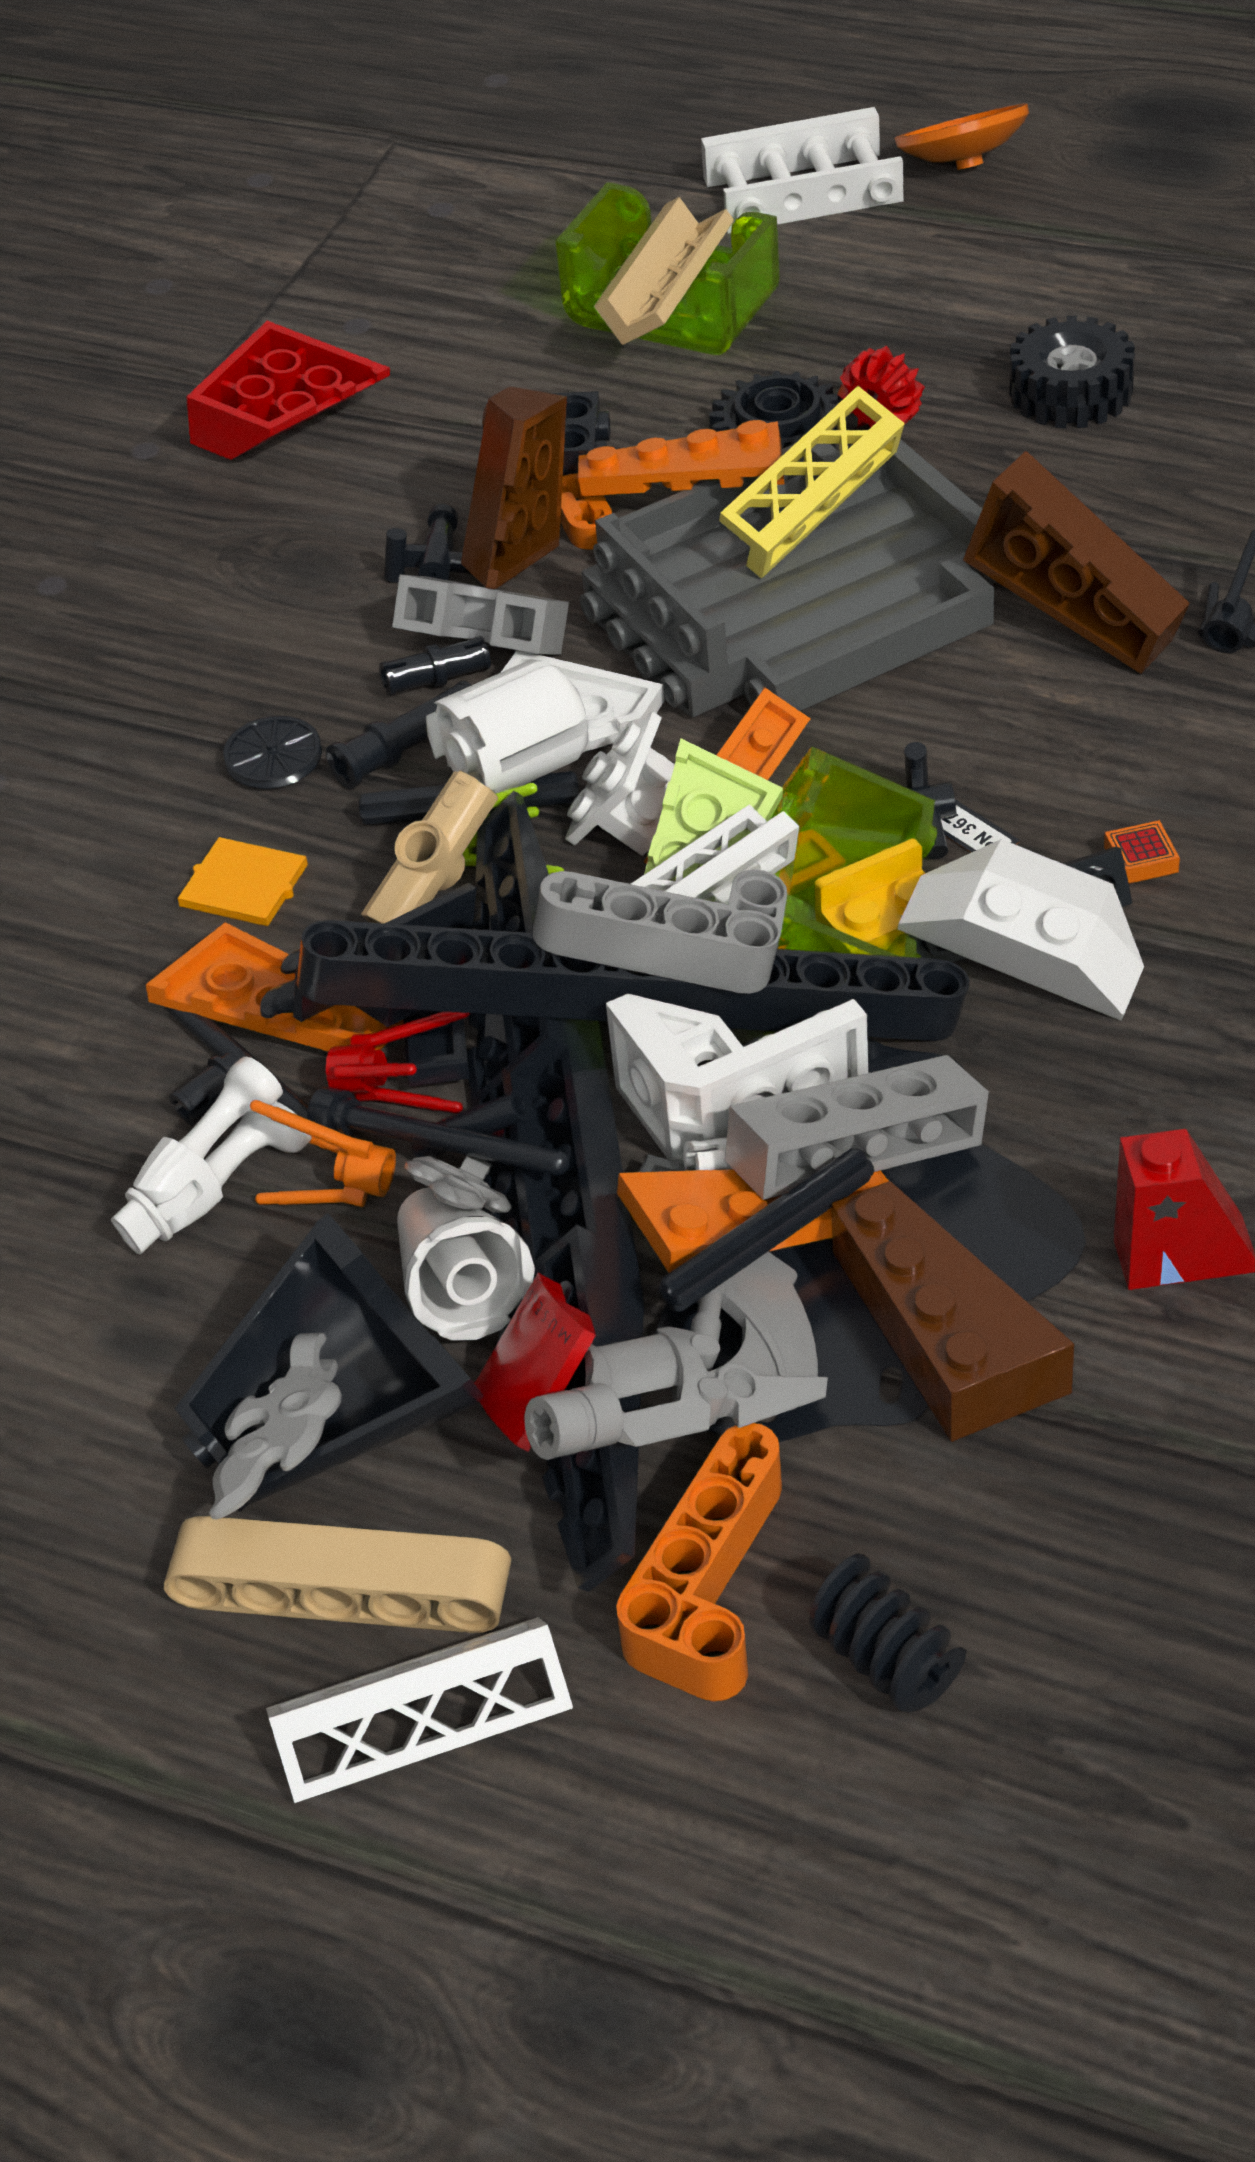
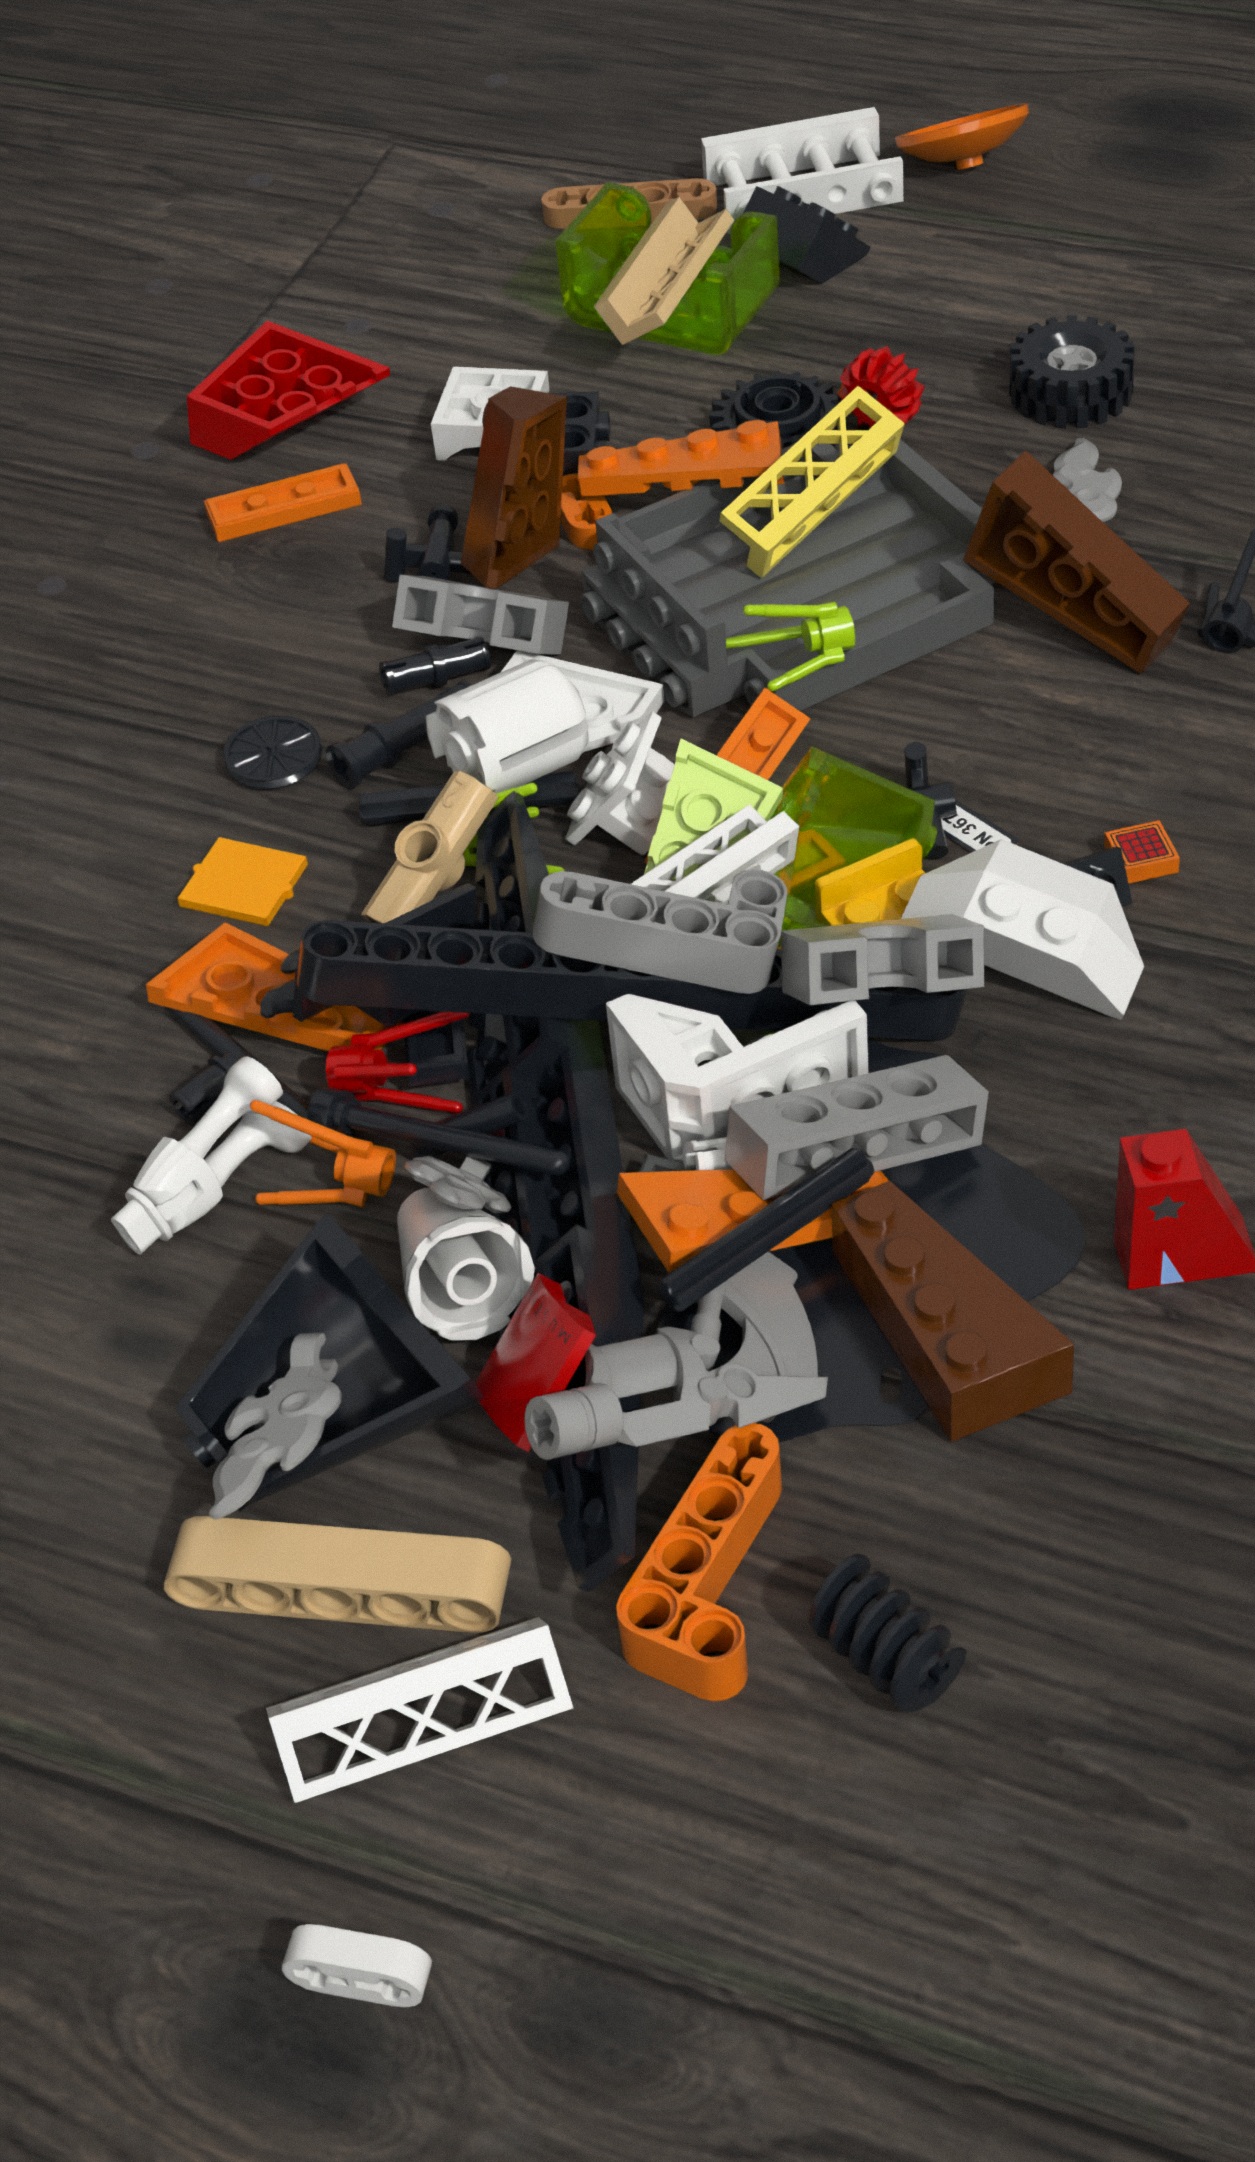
(282, 502): none -> orange tile
(357, 1965): none -> white beam
(461, 407): none -> white piece
(563, 204): none -> medium nougat beam
(809, 235): none -> black slope
(826, 631): none -> lime plant
(850, 959): none -> light grey arch
(1093, 488): none -> light grey piece

